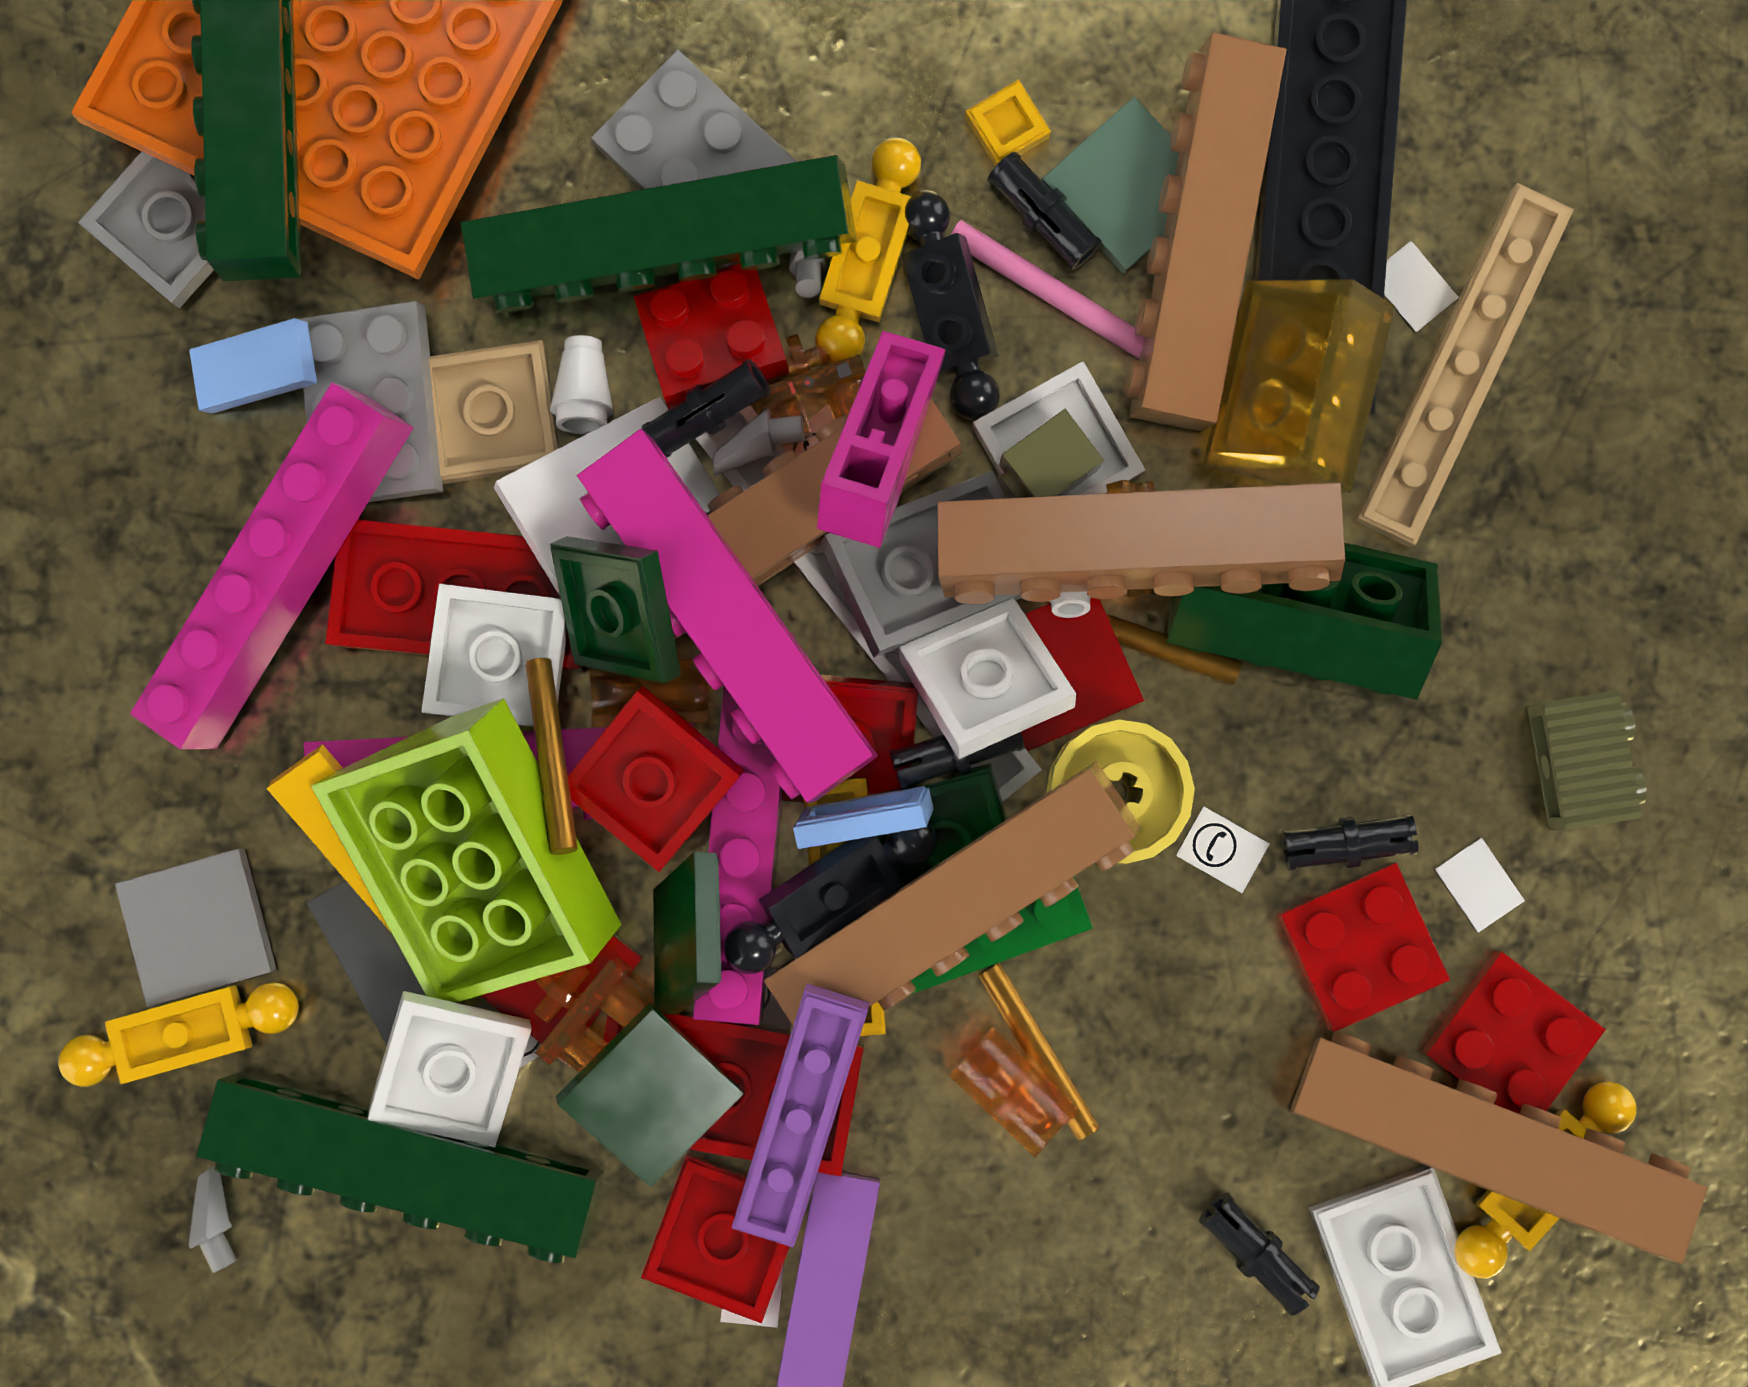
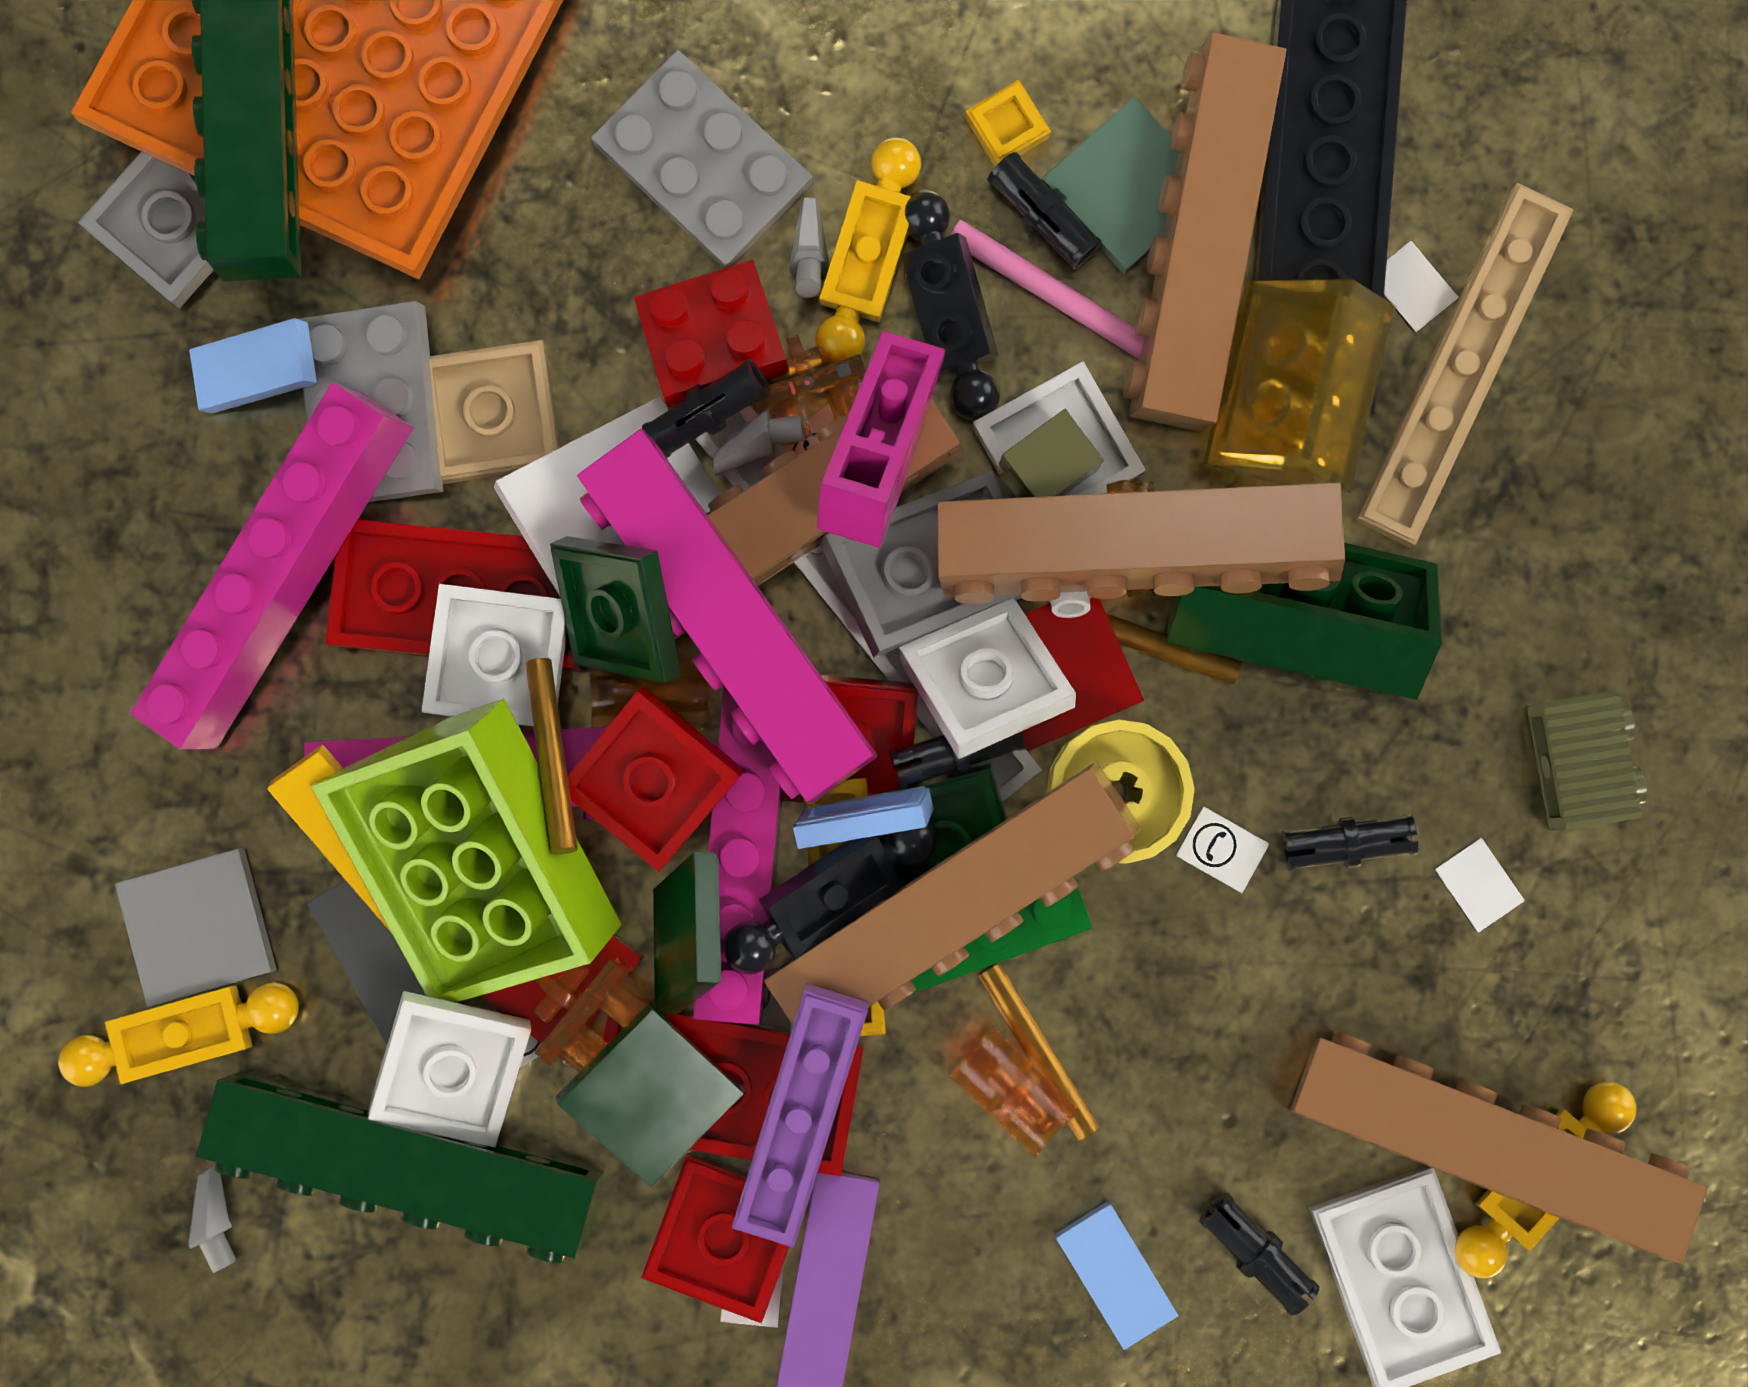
(582, 387): white cone -> none
(660, 232): dark green brick -> none
(1116, 1275): none -> light blue tile
(1363, 947): red plate -> none
(1513, 1036): red plate -> none

